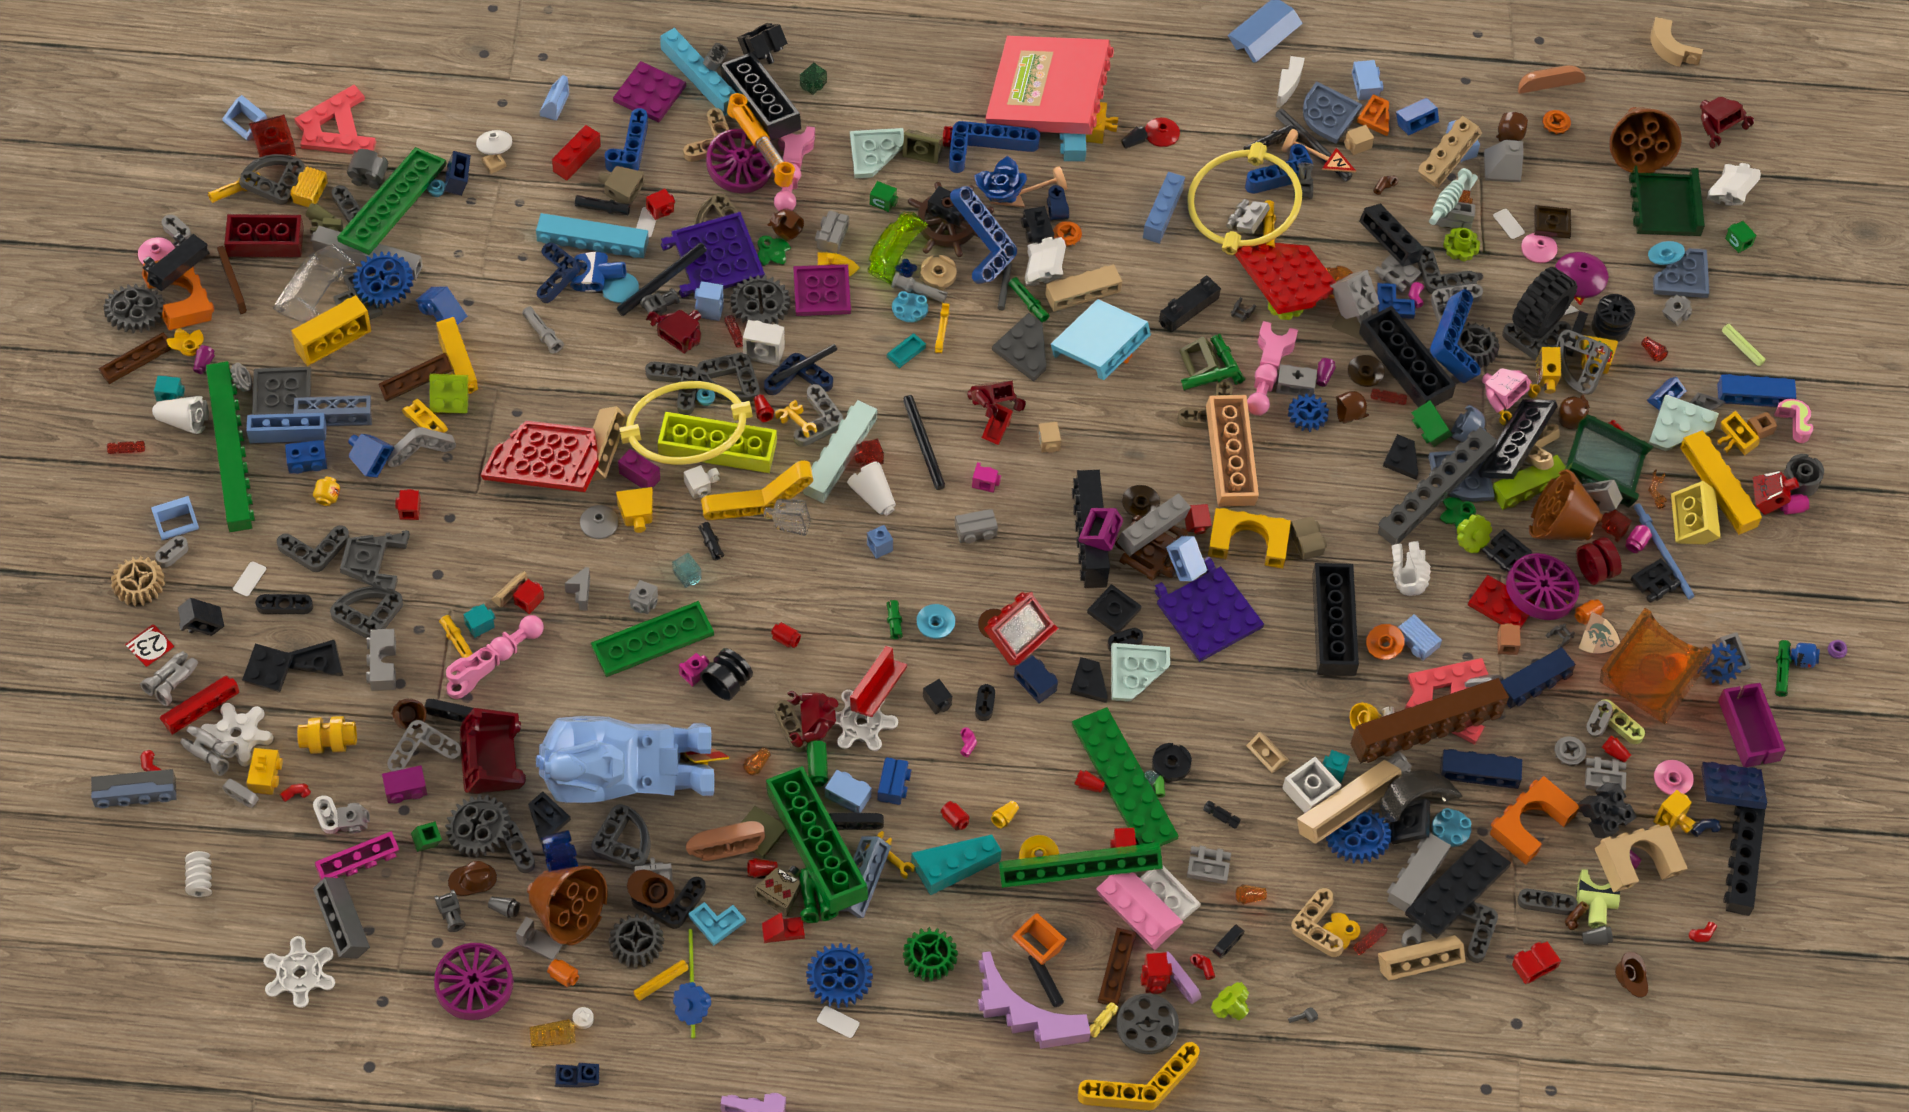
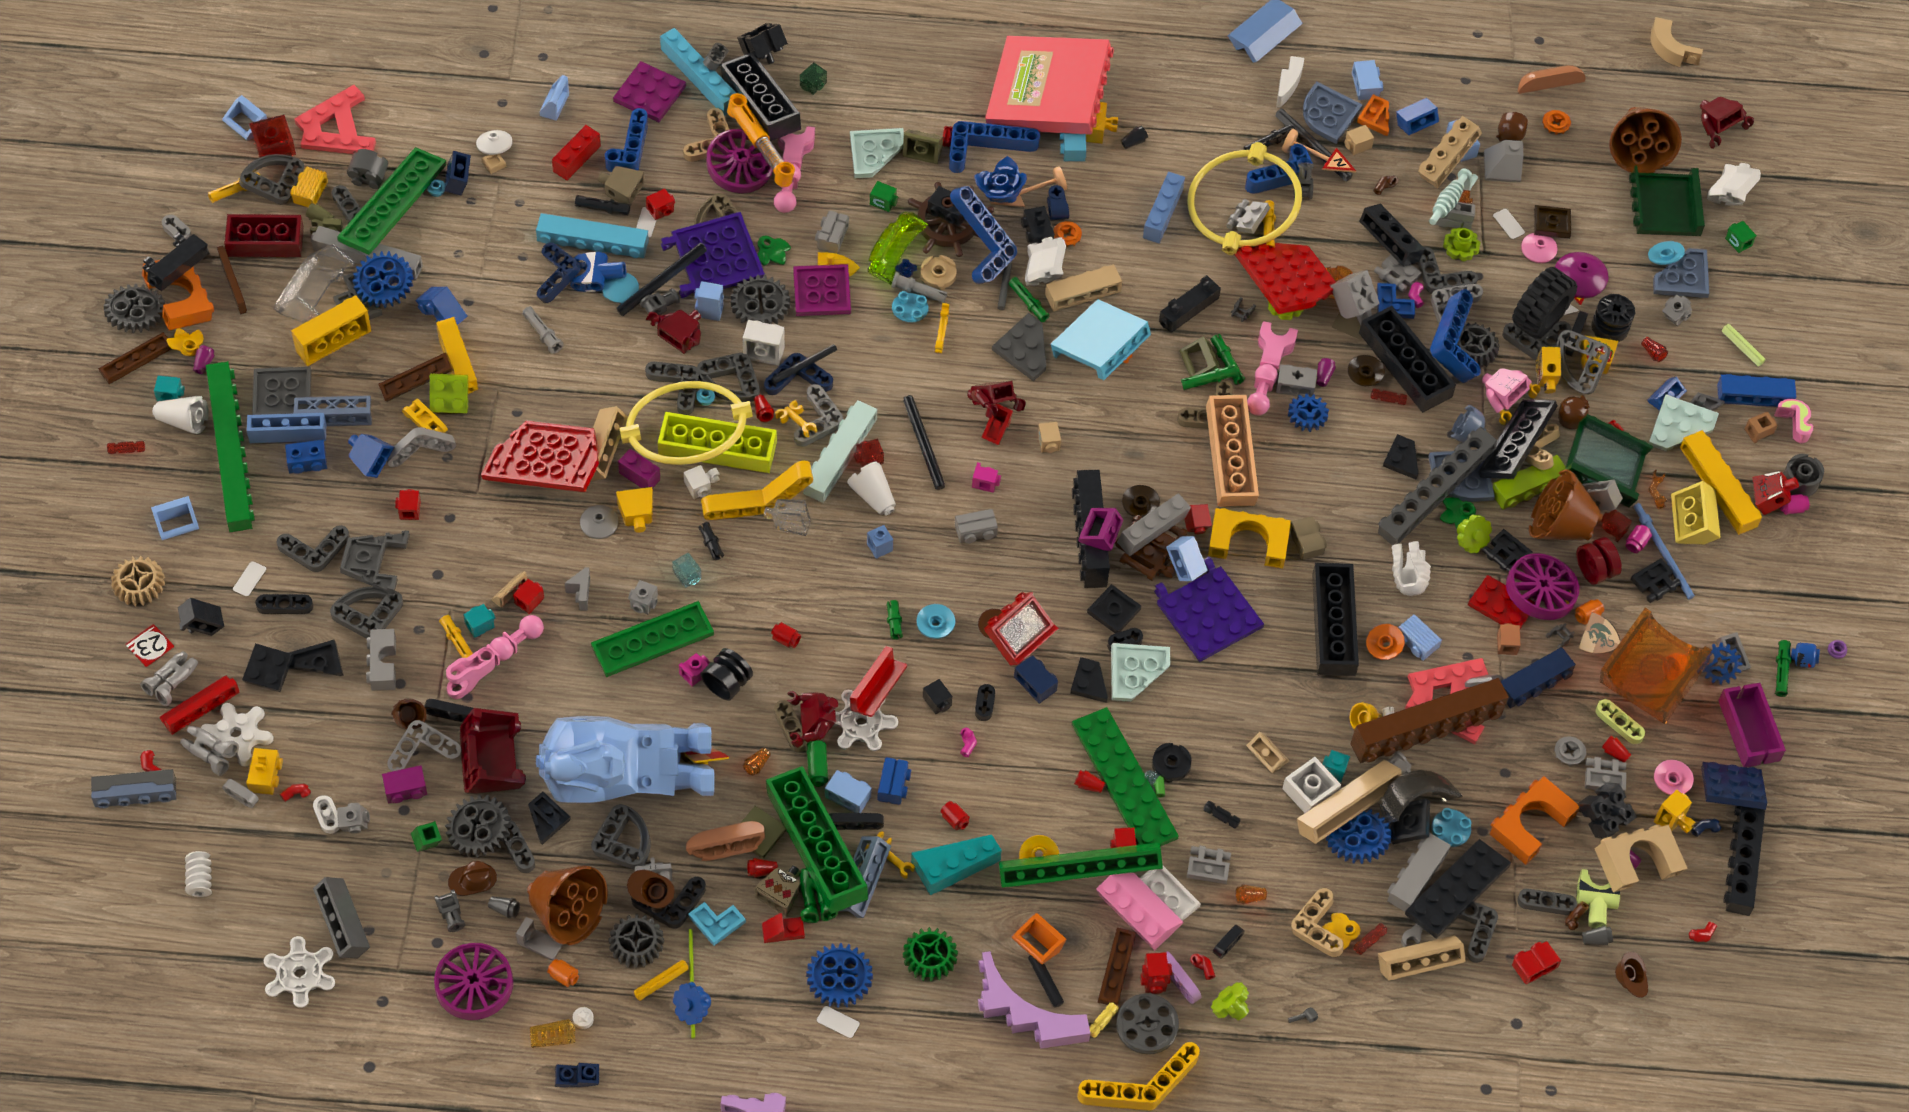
(148, 248): bright pink dish -> none
(173, 552): light grey beam -> none
(241, 377): light grey gear -> none
(319, 735): yellow piece -> none
(326, 491): yellow head -> none
(358, 856): dark pink brick -> none
(559, 851): clear blue brick -> none
(734, 330): clear red axle -> none
(786, 224): reddish brown helmet -> none
(906, 350): teal tile -> none
(1003, 815): yellow cone -> none
(1162, 132): red dish -> none
(1351, 406): reddish brown helmet -> none
(1431, 423): green brick -> none
(1481, 768): dark blue brick -> none
(1595, 716): light grey beam -> none
(1739, 434): yellow brick -> none

